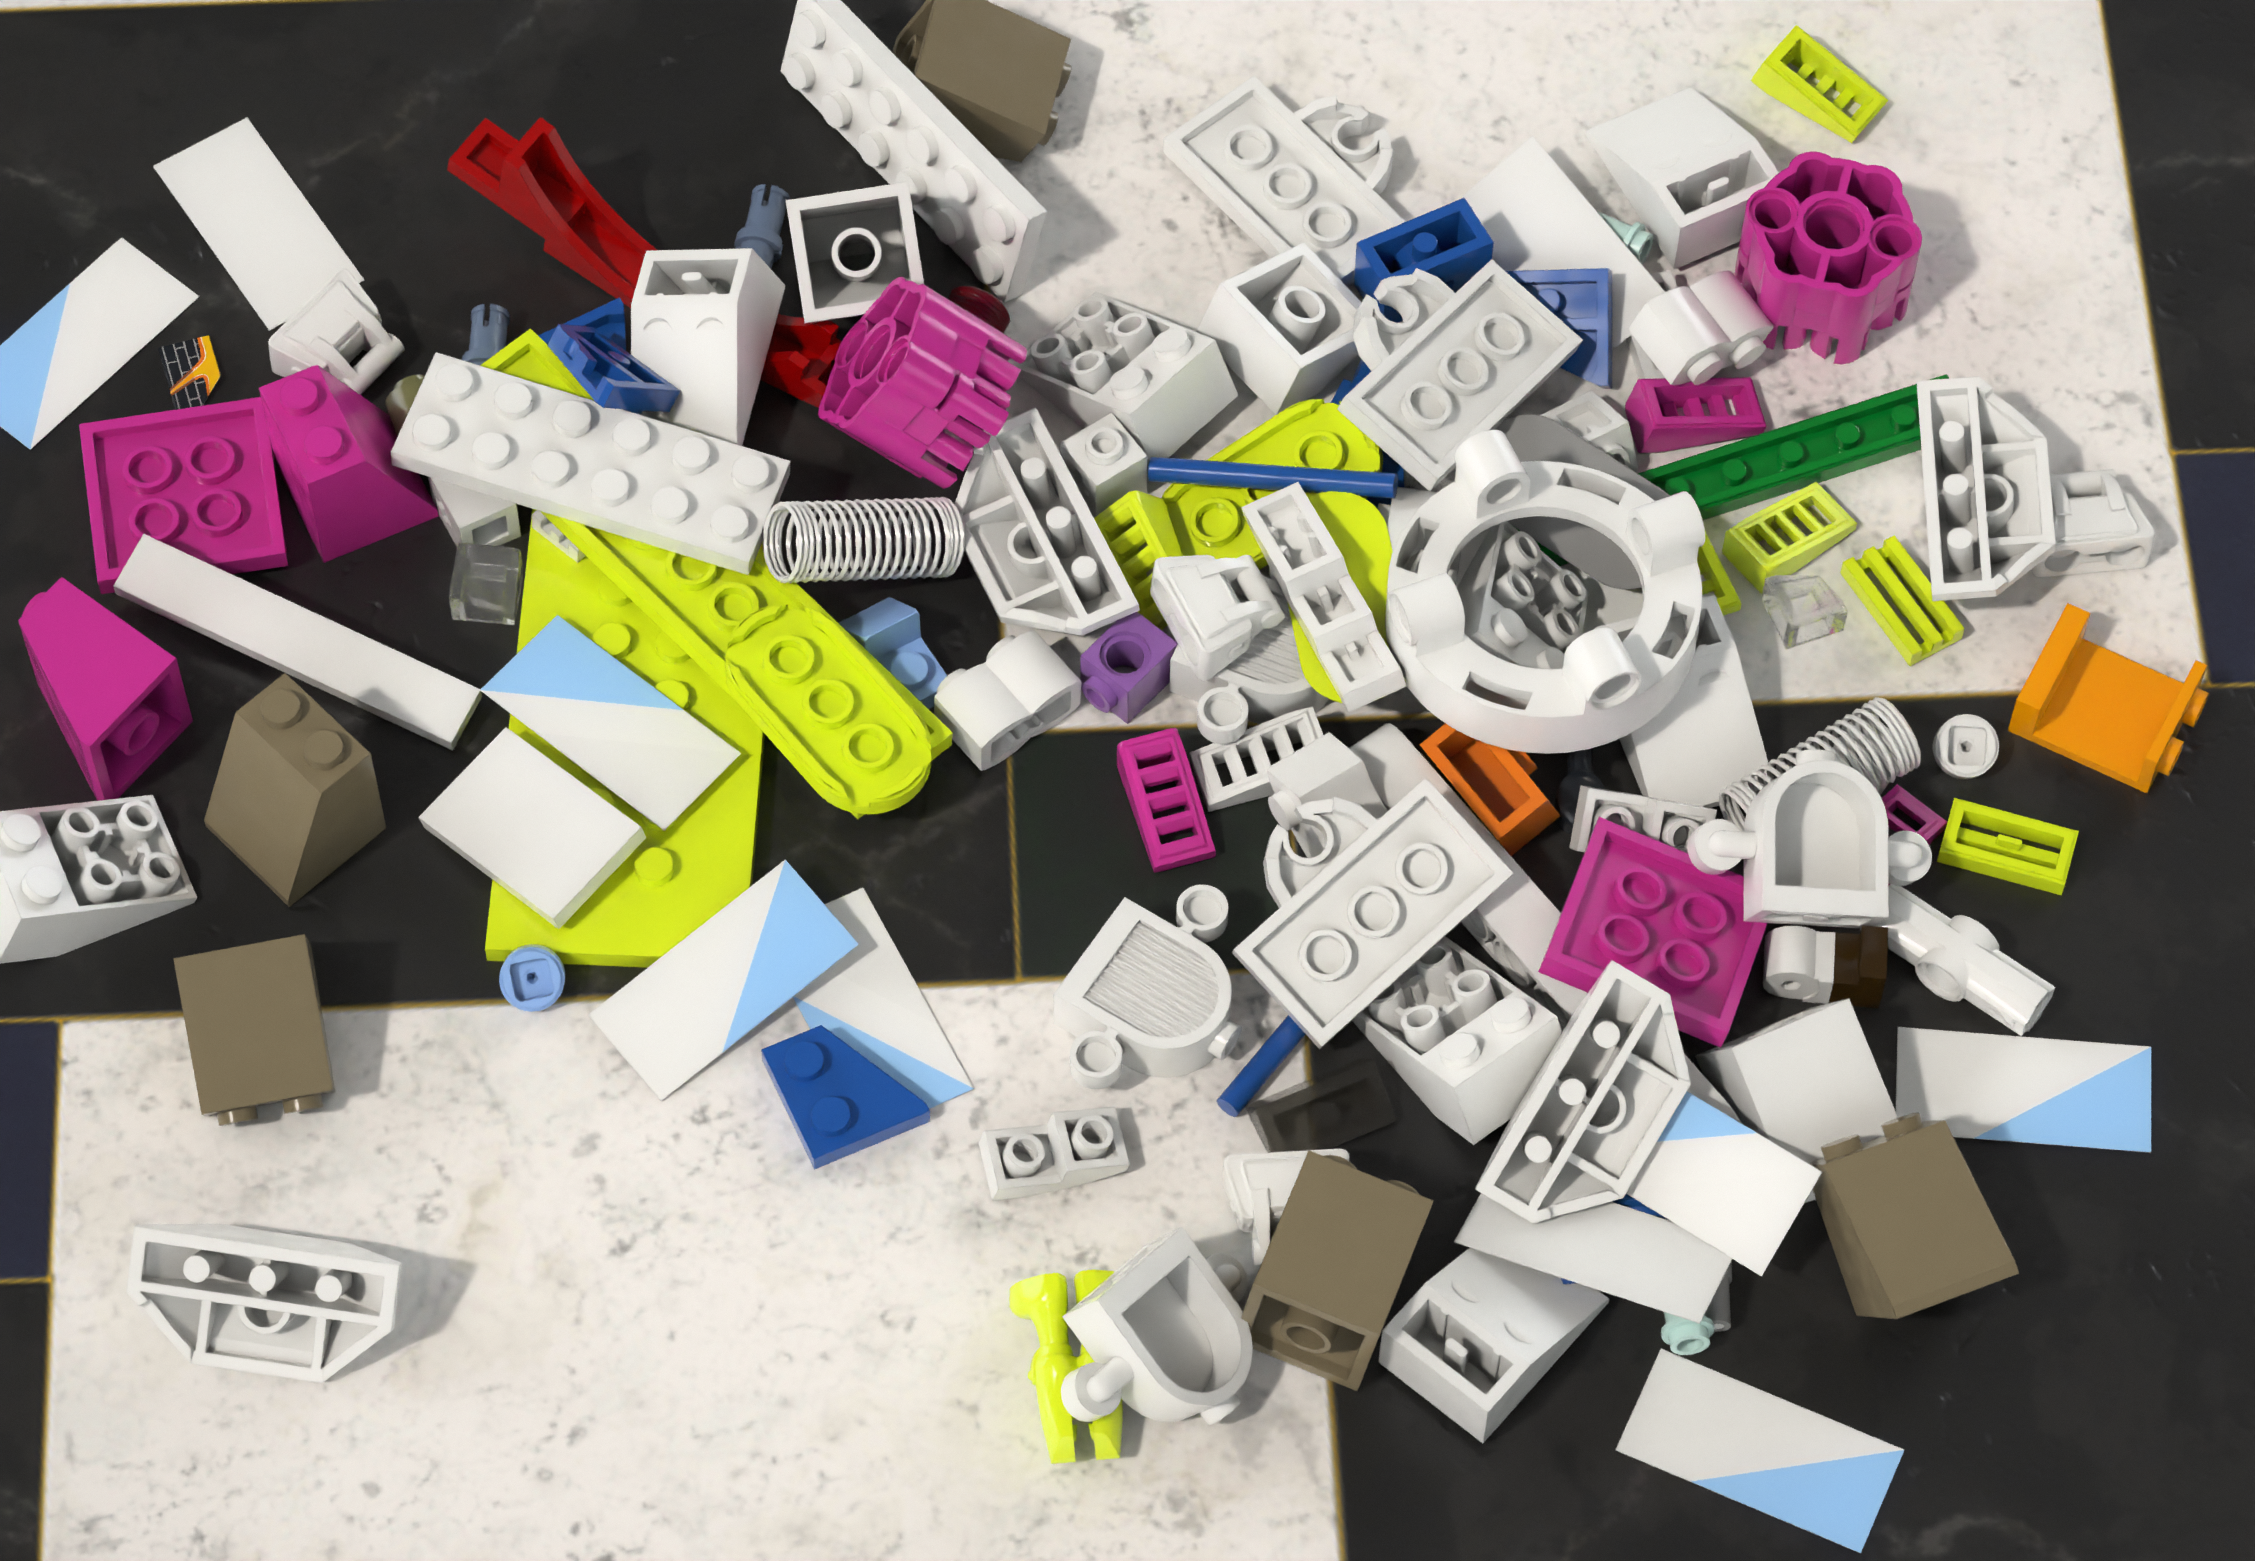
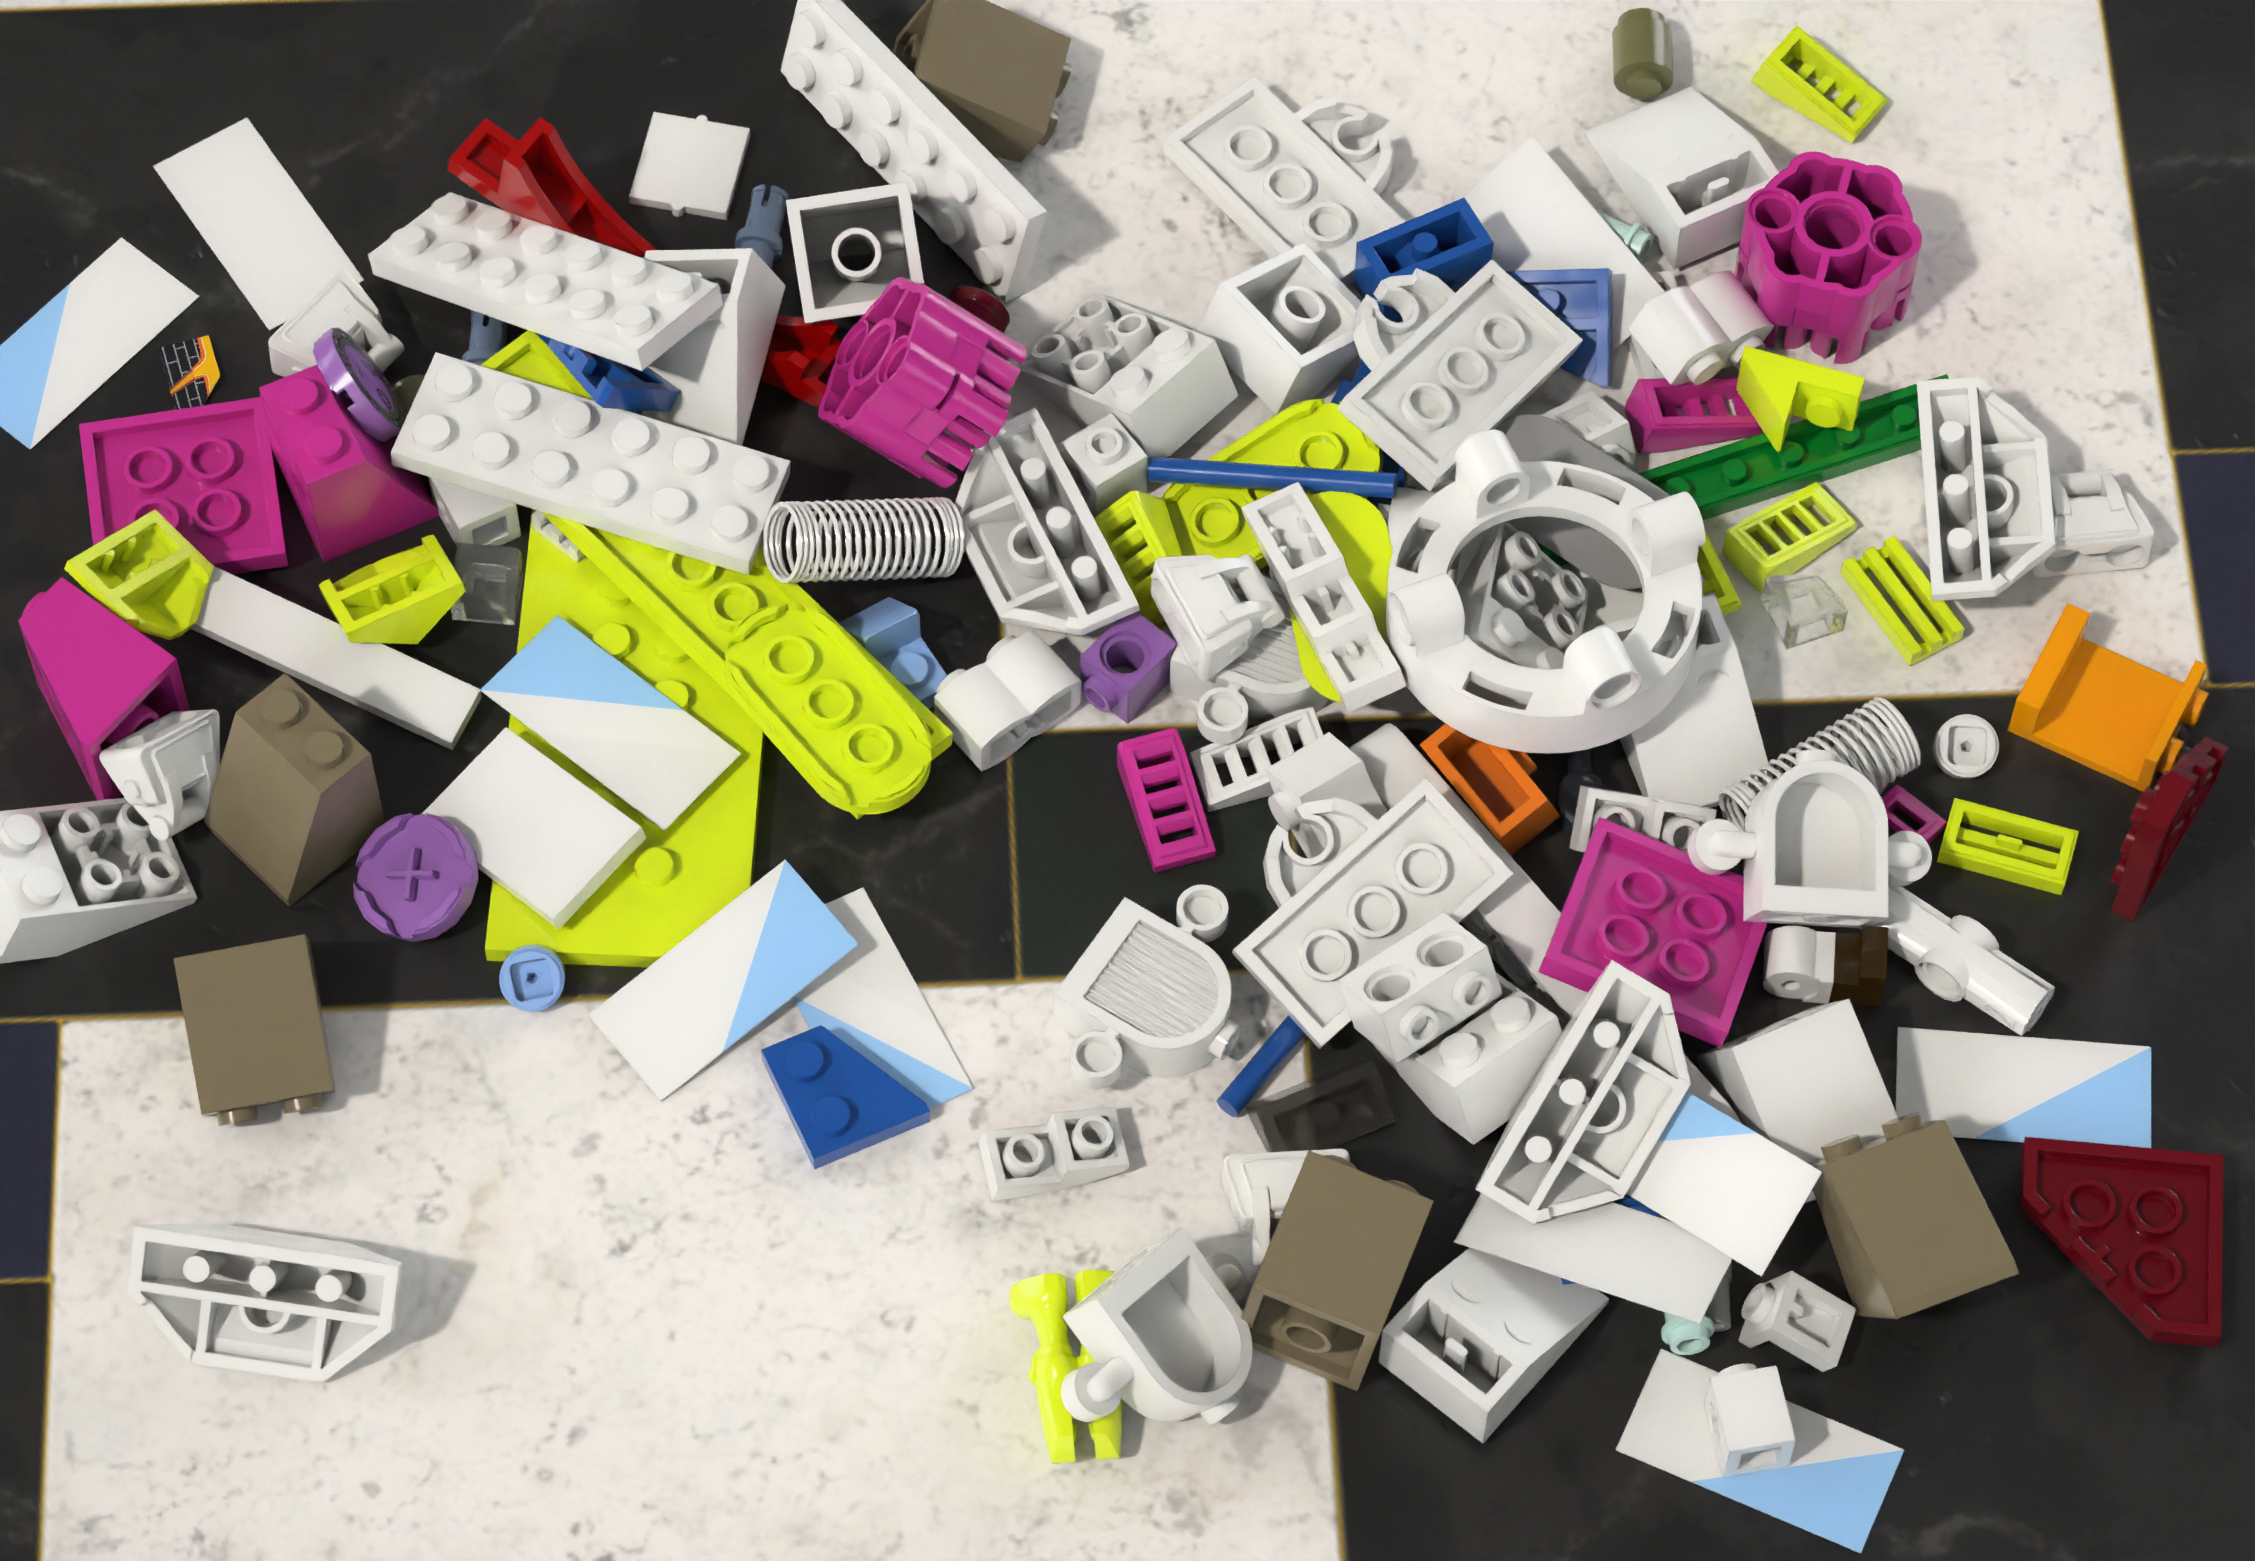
(146, 576): none -> neon yellow slope
(168, 769): none -> white piece
(351, 369): none -> medium lavender tile
(396, 596): none -> neon yellow slope
(415, 877): none -> medium lavender tile
(546, 280): none -> white plate
(689, 166): none -> white piece
(1420, 987): none -> white brick
(1642, 54): none -> olive brick
(1749, 1419): none -> white brick
(1786, 387): none -> neon yellow slope
(1797, 1319): none -> white bracket
(2137, 1228): none -> dark red plate
(2161, 824): none -> dark red plate

